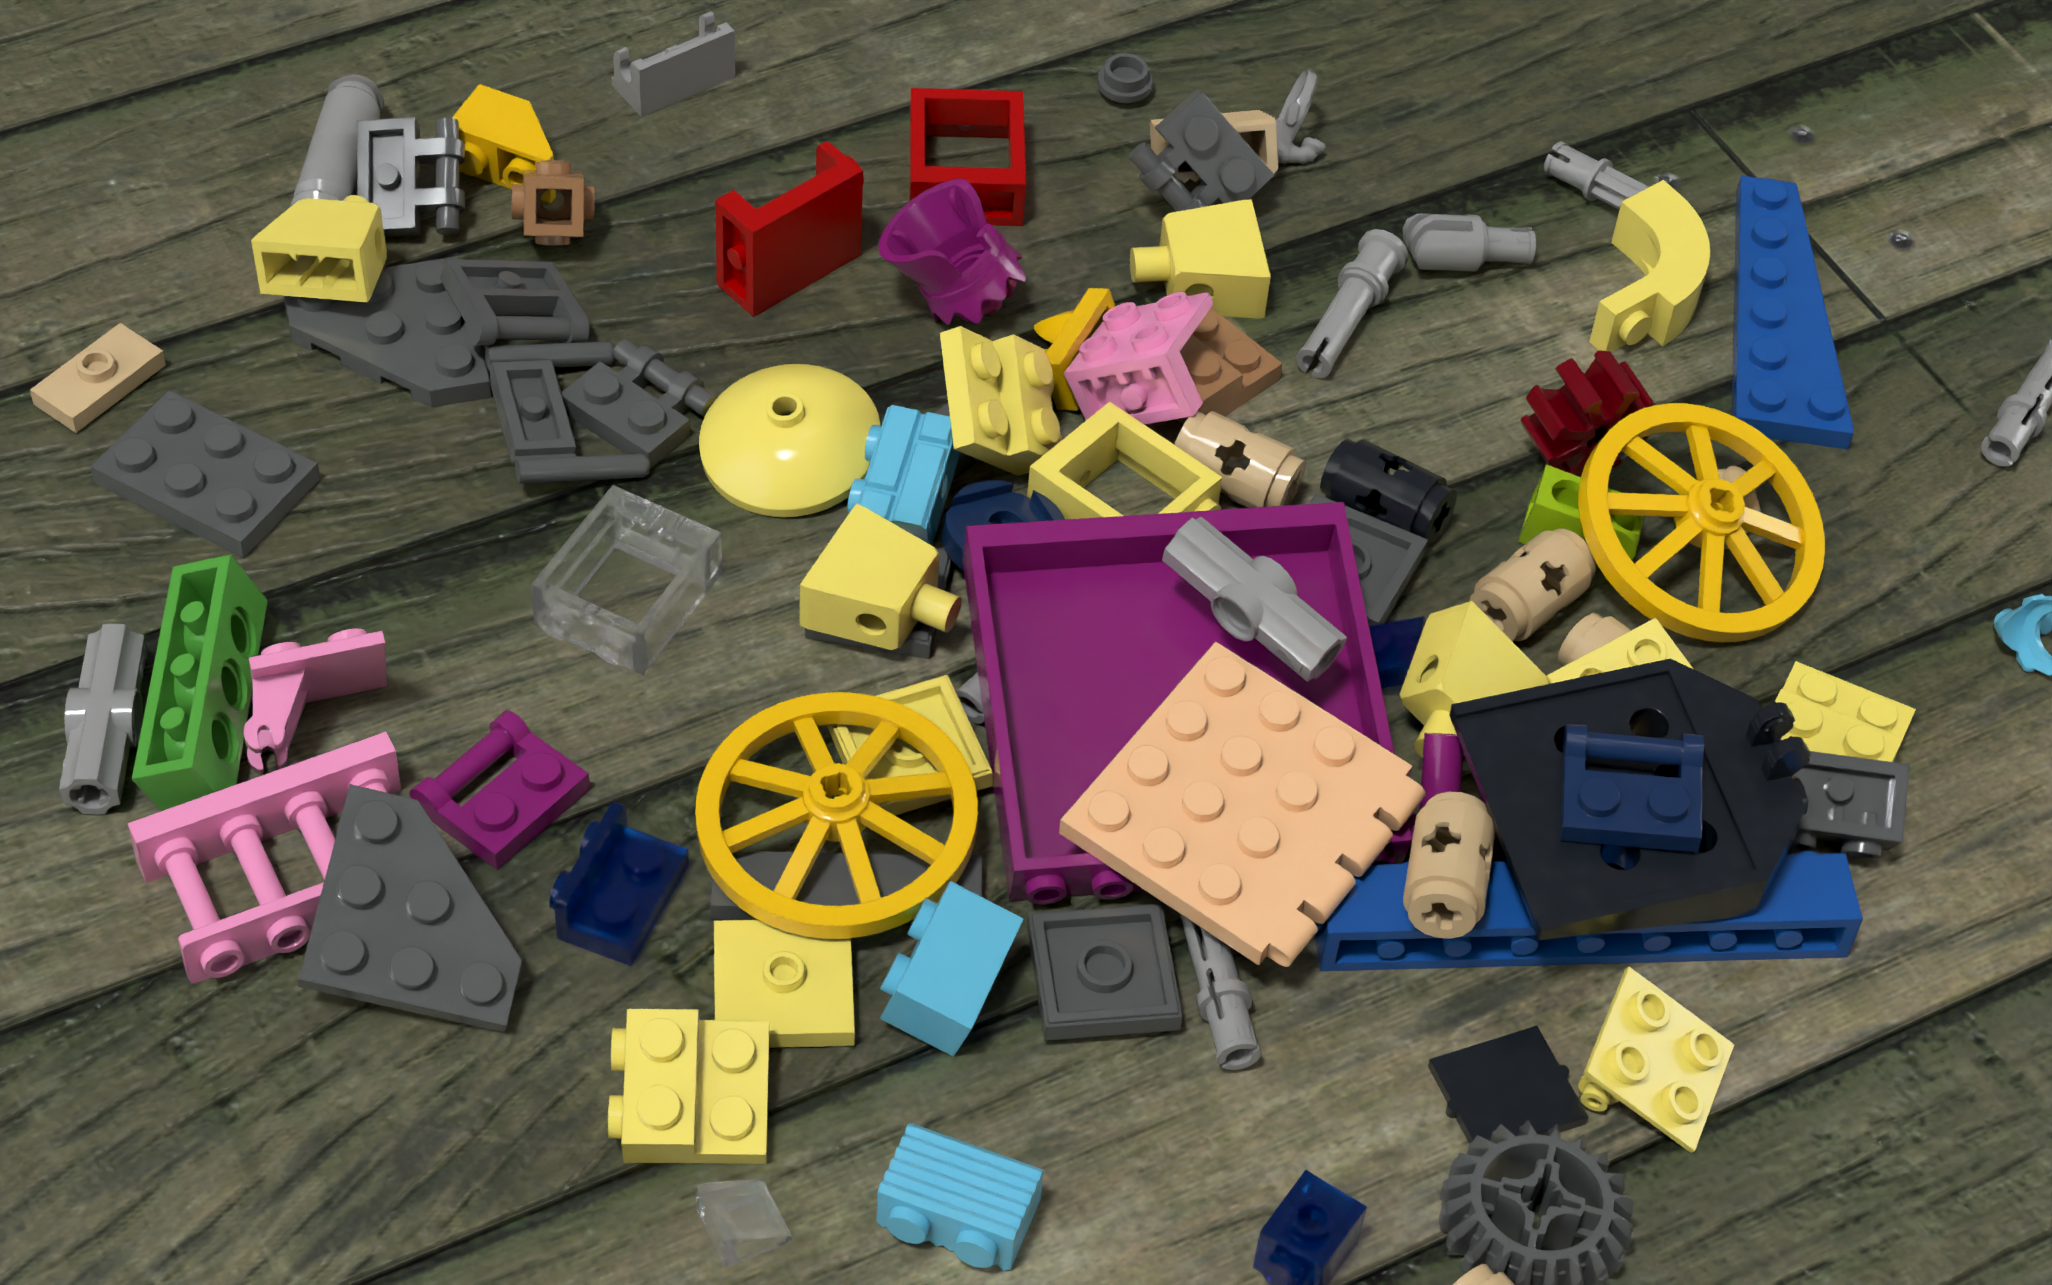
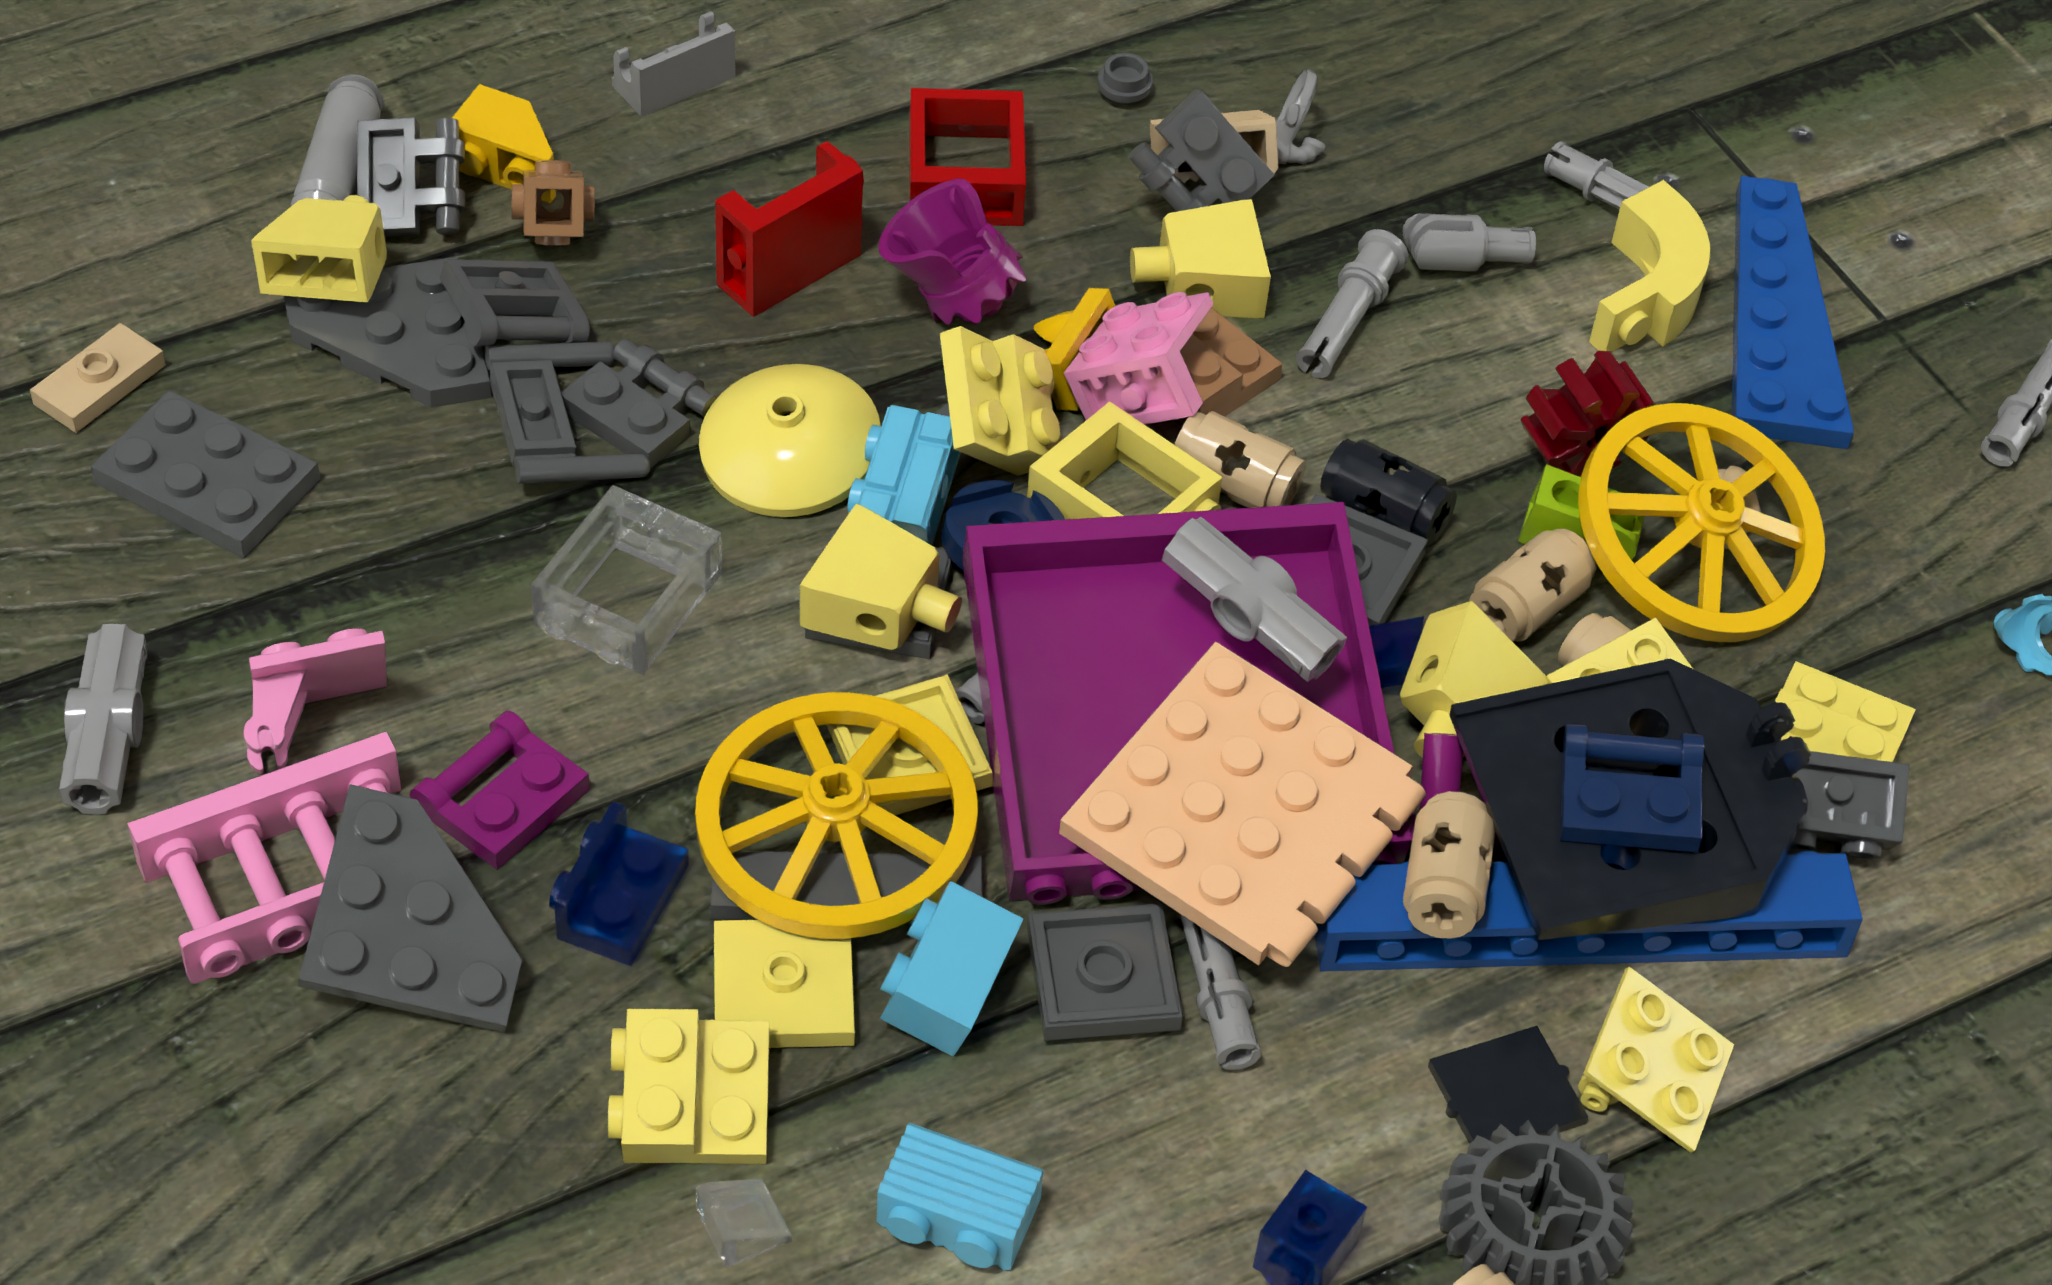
(200, 683): bright green brick -> none

